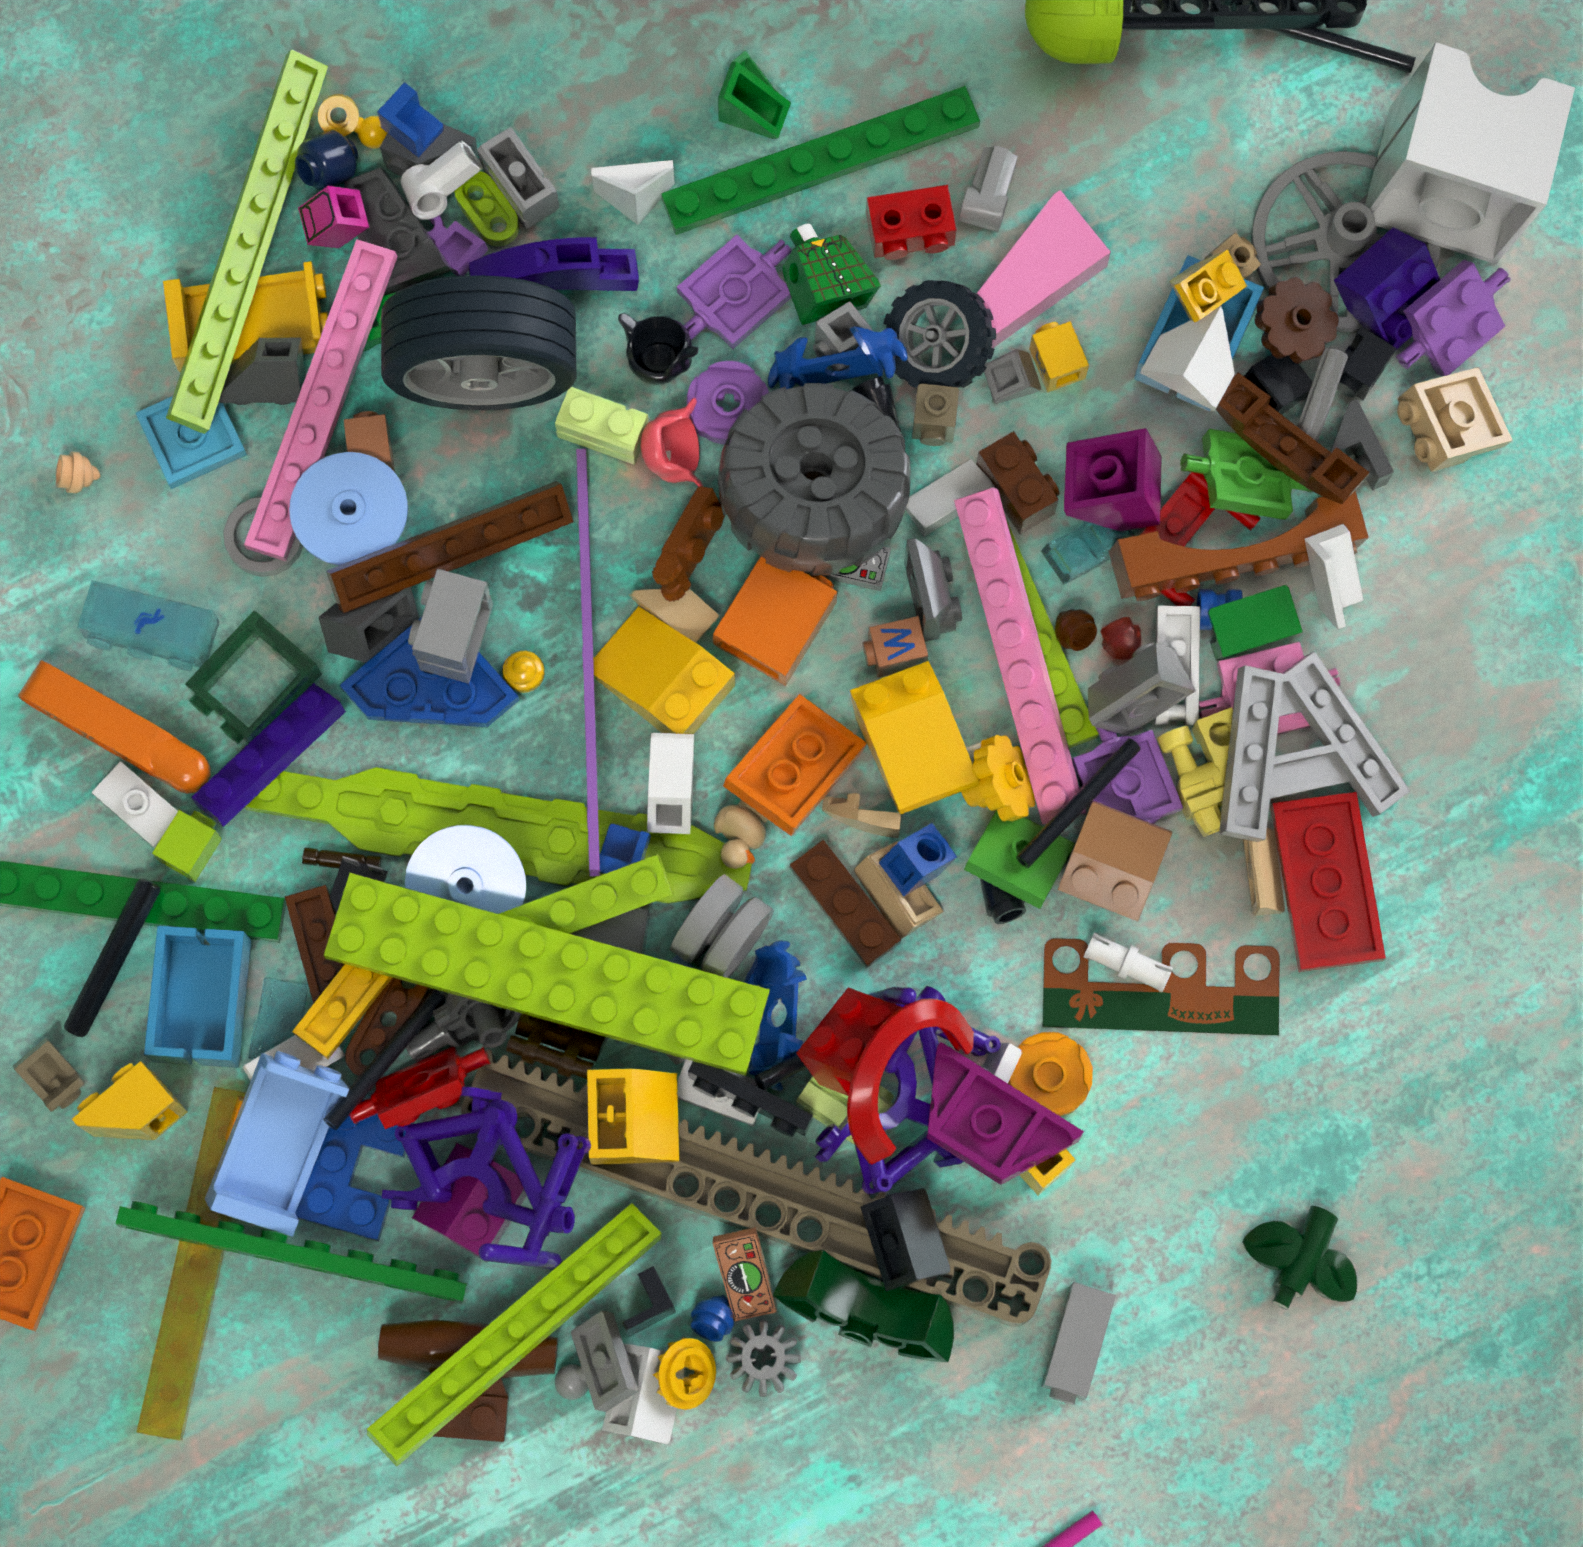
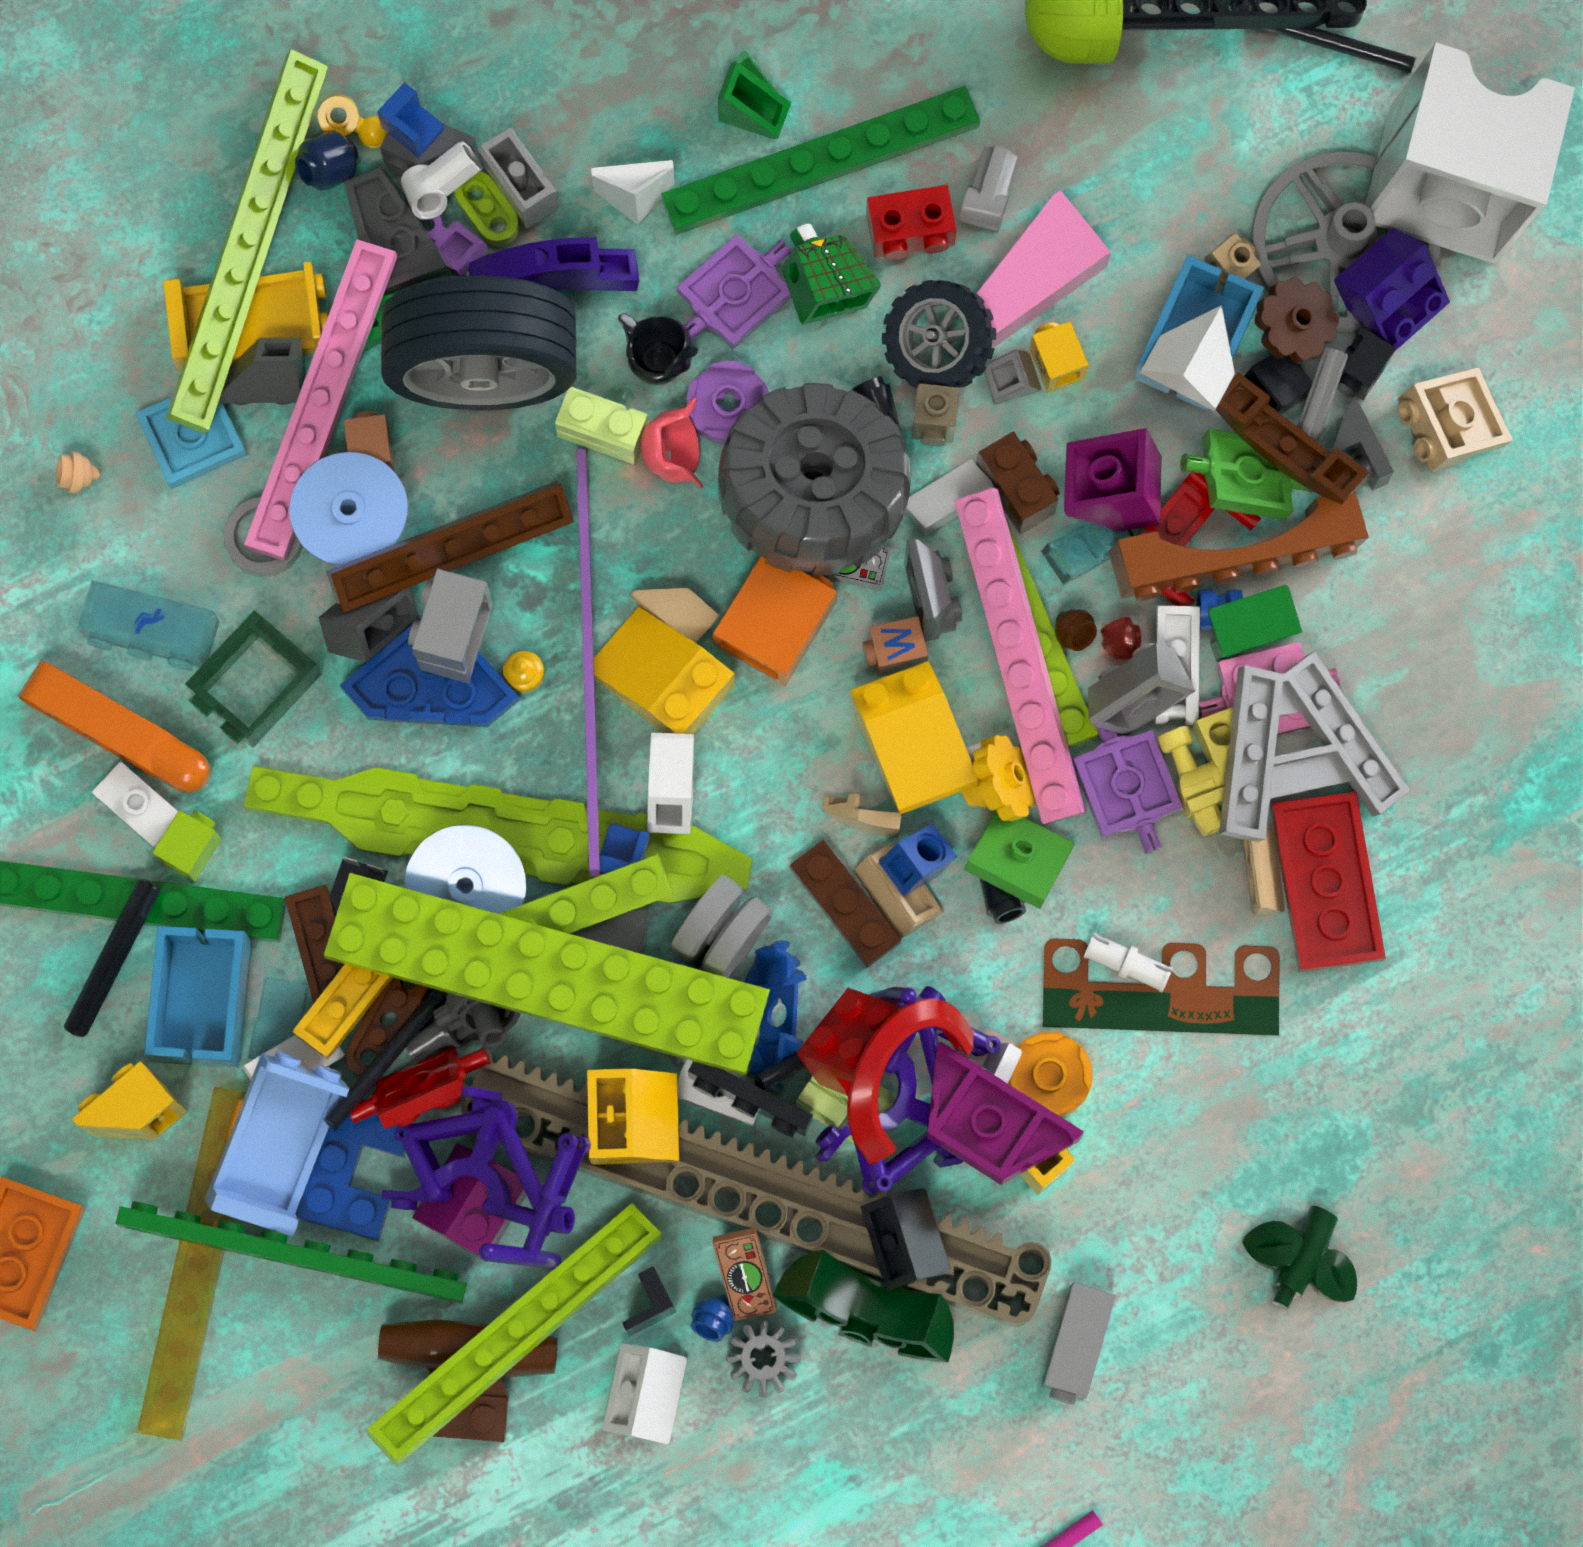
(50, 1075): dark tan bracket -> none
(268, 754): dark purple plate -> none
(333, 217): dark pink brick -> none
(333, 859): dark brown wheel -> none
(571, 1040): dark brown plate -> none
(603, 1365): light grey plate -> none
(688, 543): dark orange hinge -> none
(692, 1389): yellow gear -> none
(743, 829): tan animal -> none
(794, 764): orange plate -> none
(834, 335): light grey brick -> none
(873, 354): blue piece -> none
(1078, 803): black piece -> none
(1115, 860): medium nougat slope -> none
(1208, 285): yellow slope -> none
(1334, 572): white panel -> none
(1454, 318): medium lavender plate -> none

